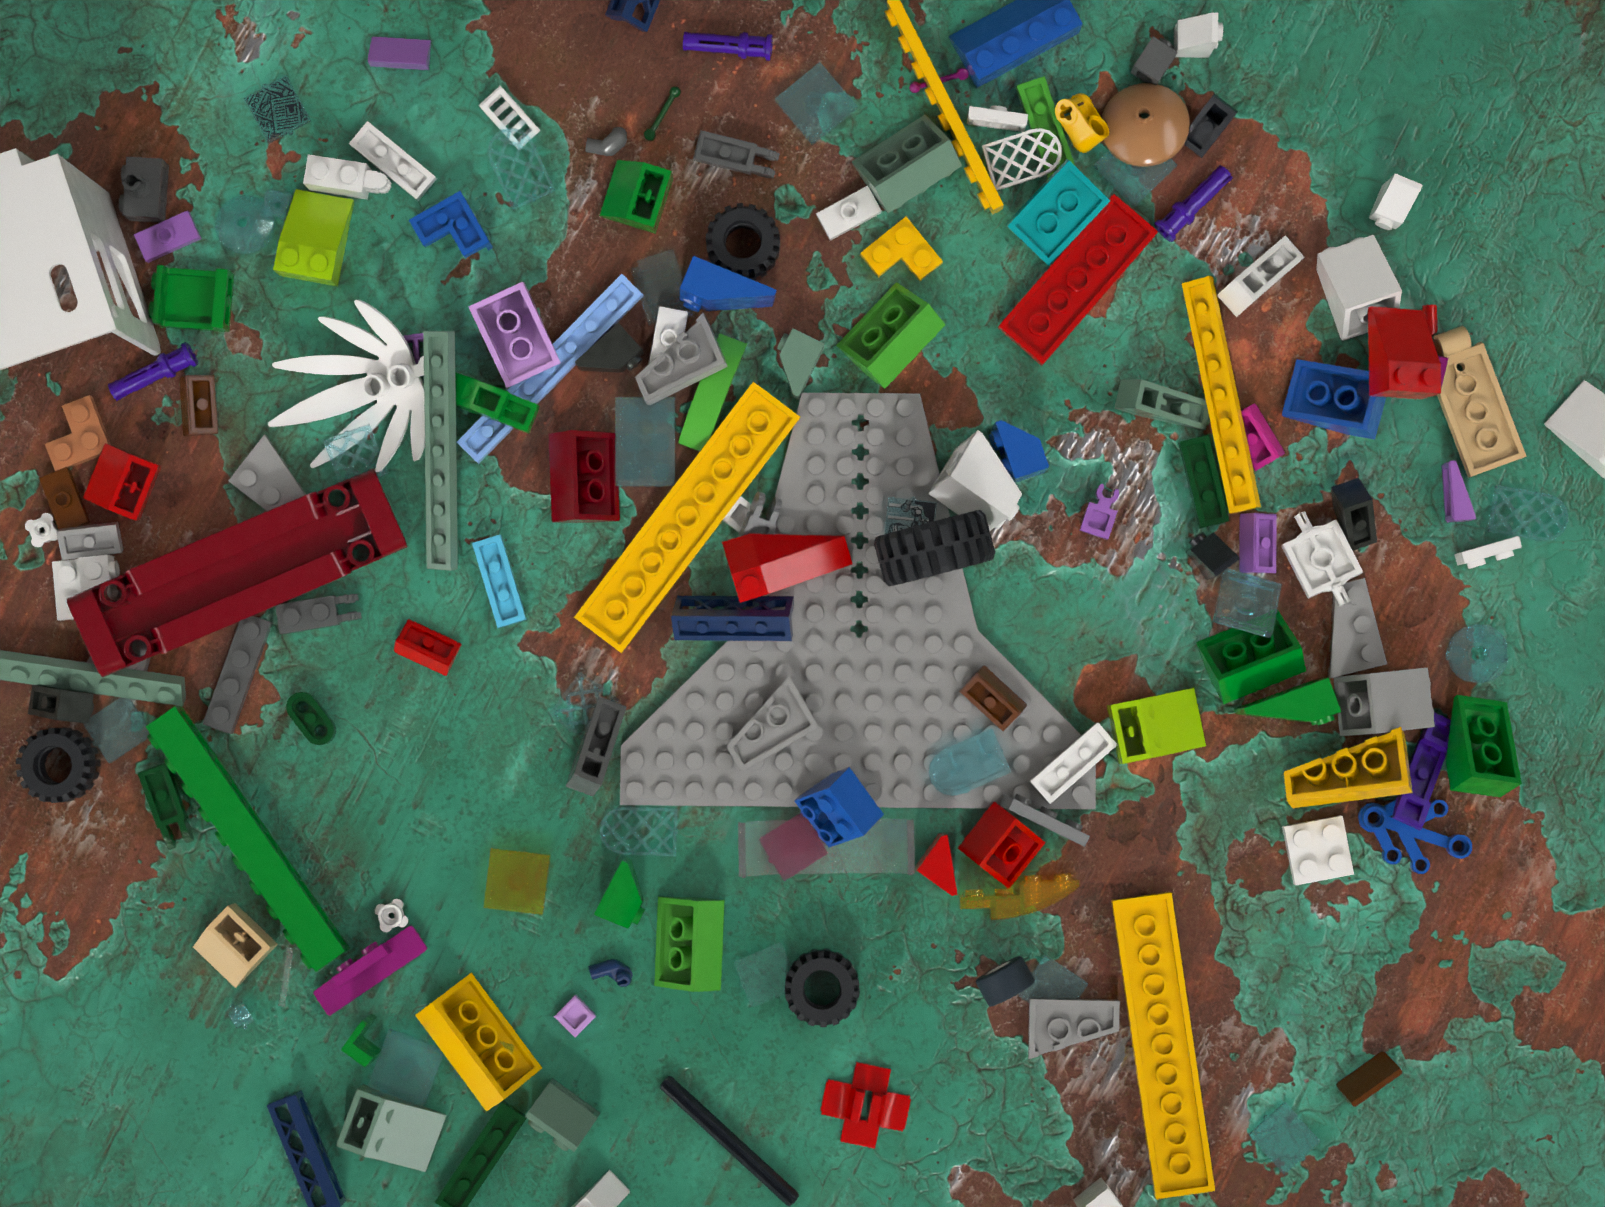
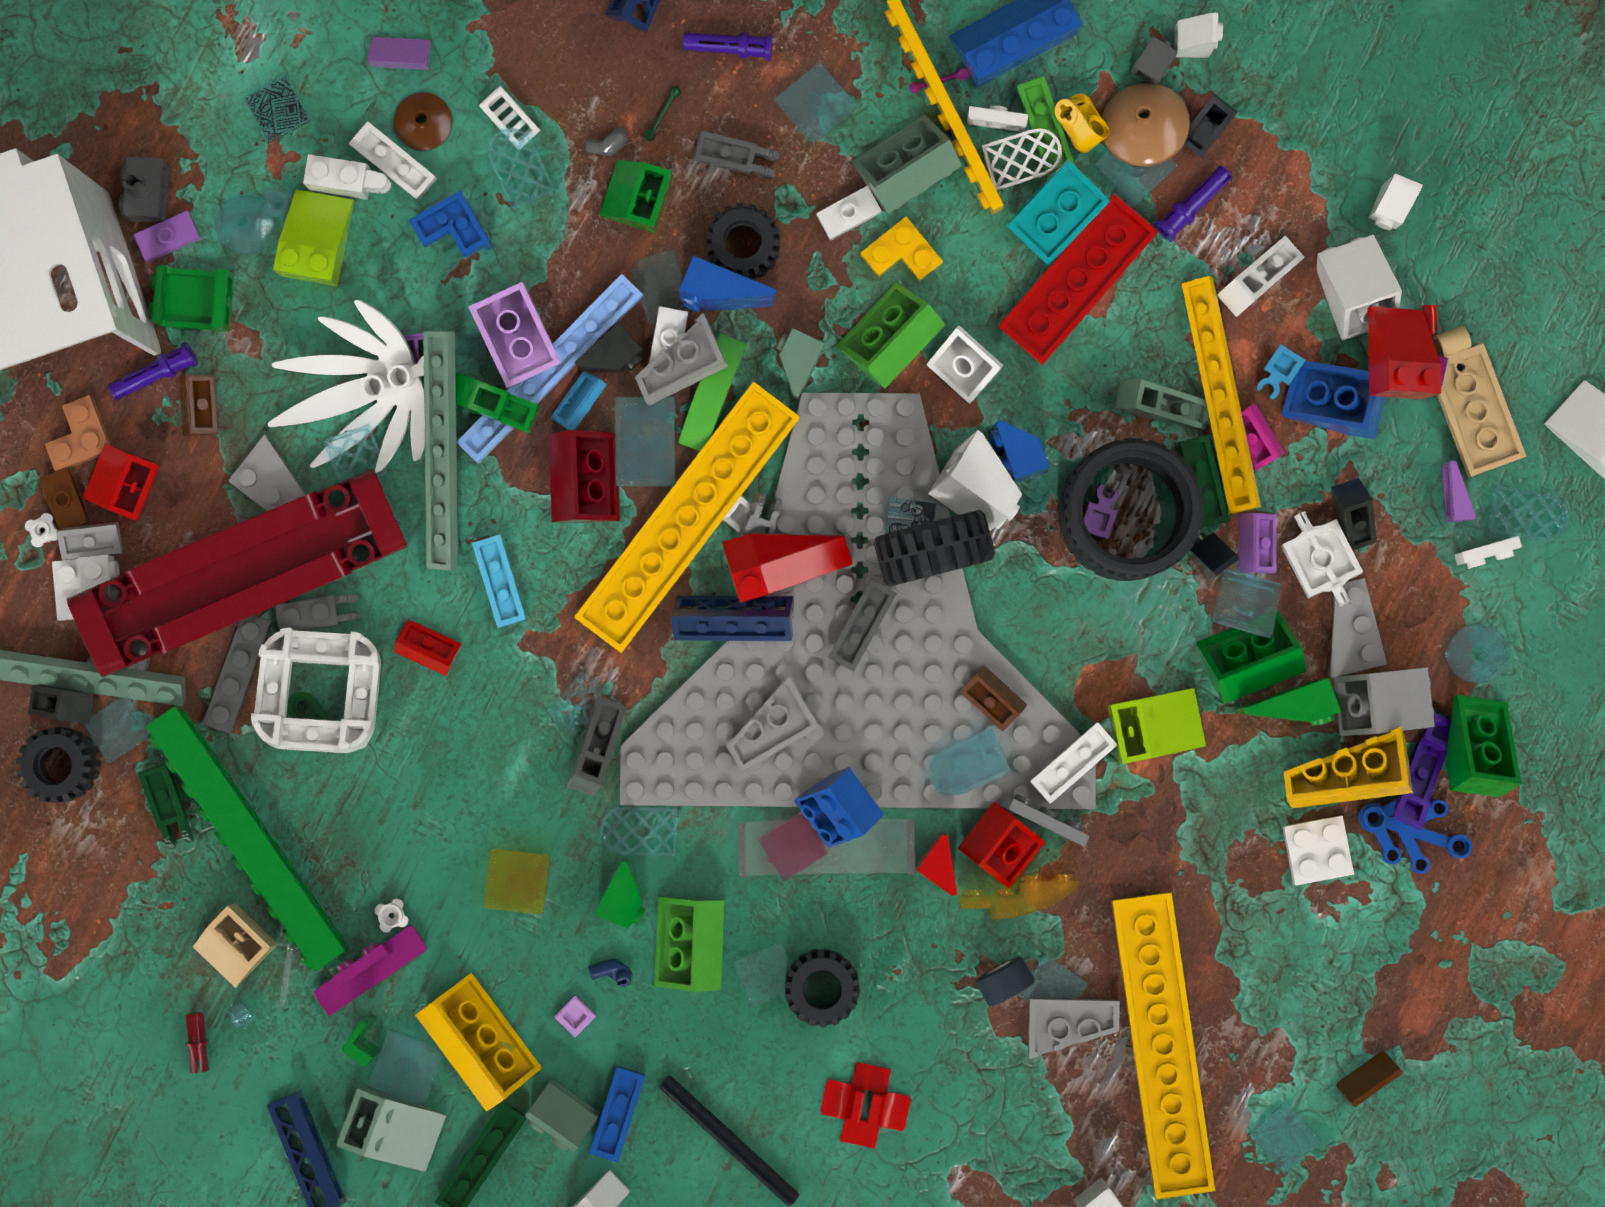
(196, 1042): none -> dark red axle
(320, 648): none -> white plate
(426, 135): none -> reddish brown dish
(578, 401): none -> dark azure plate
(617, 1113): none -> blue plate
(862, 625): none -> dark grey plate
(964, 364): none -> white slope
(1172, 471): none -> black tyre
(1282, 367): none -> dark azure plate

